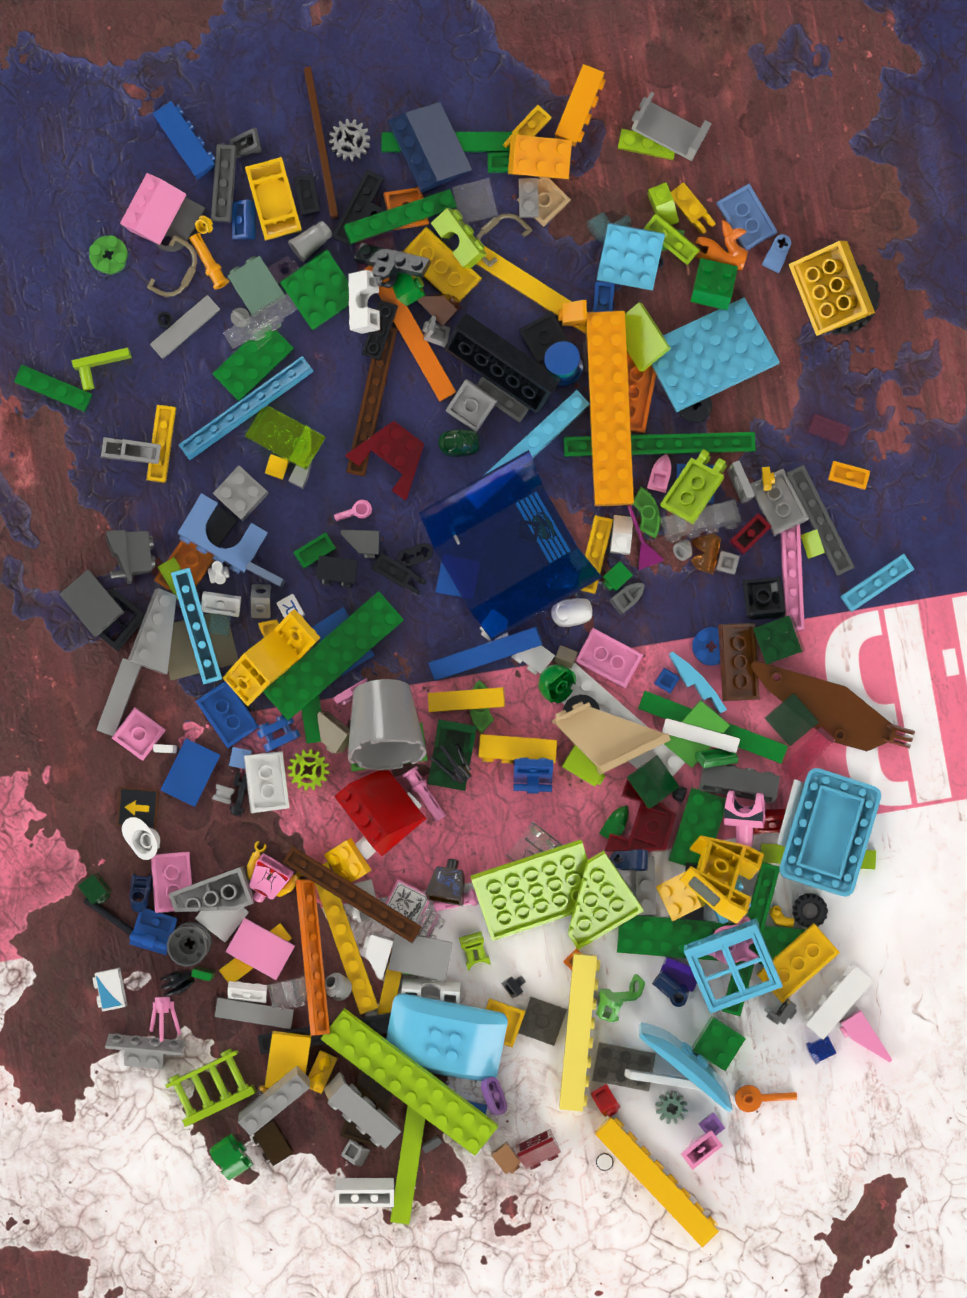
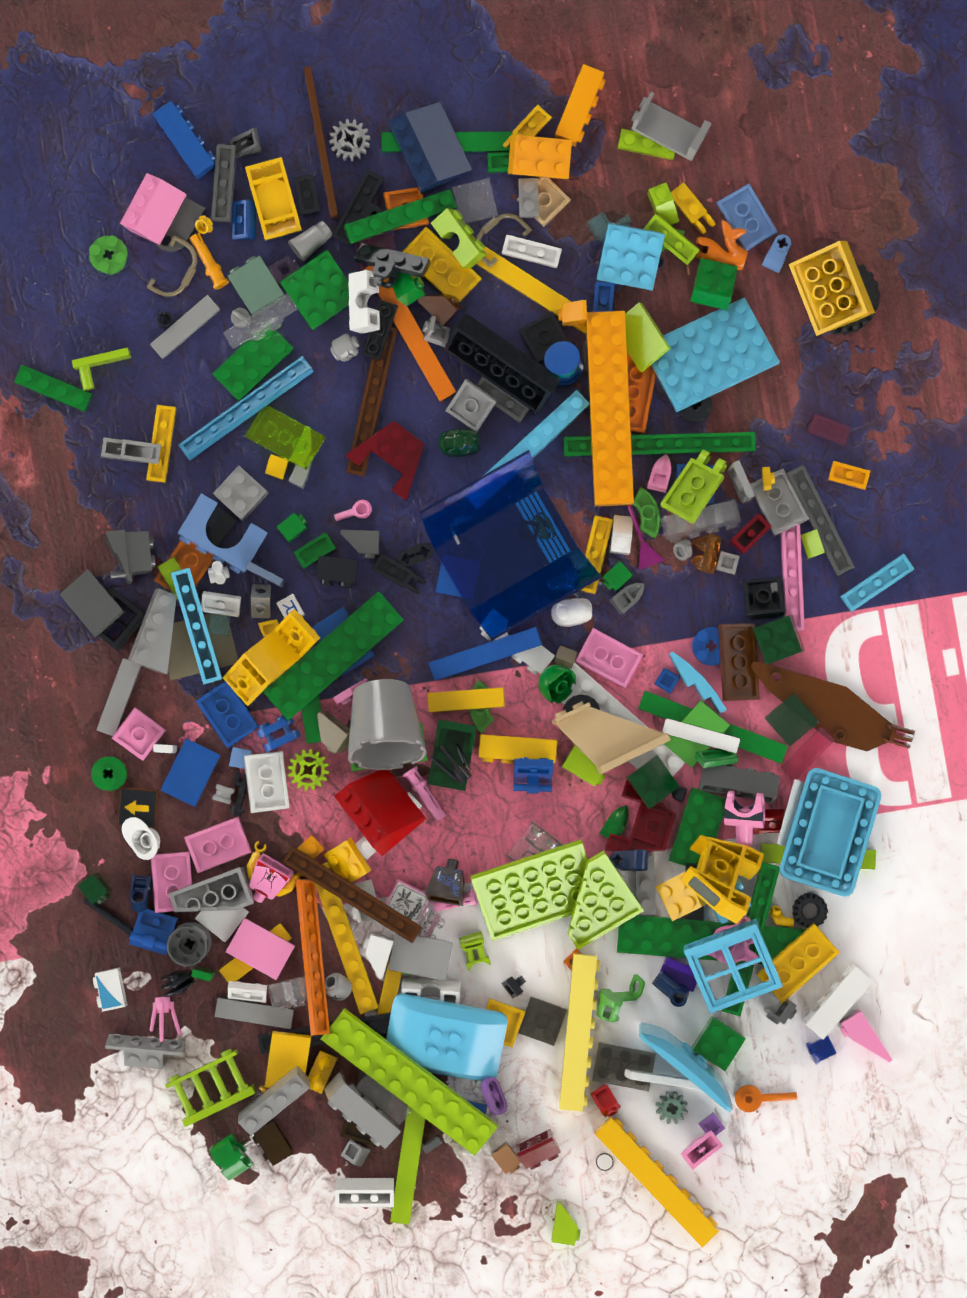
(110, 783): none -> green piece
(218, 844): none -> bright pink tile
(292, 527): none -> green brick
(311, 847): none -> light orange plate
(345, 347): none -> light grey head
(384, 1099): none -> clear tile
(531, 251): none -> white plate
(564, 1226): none -> lime slope

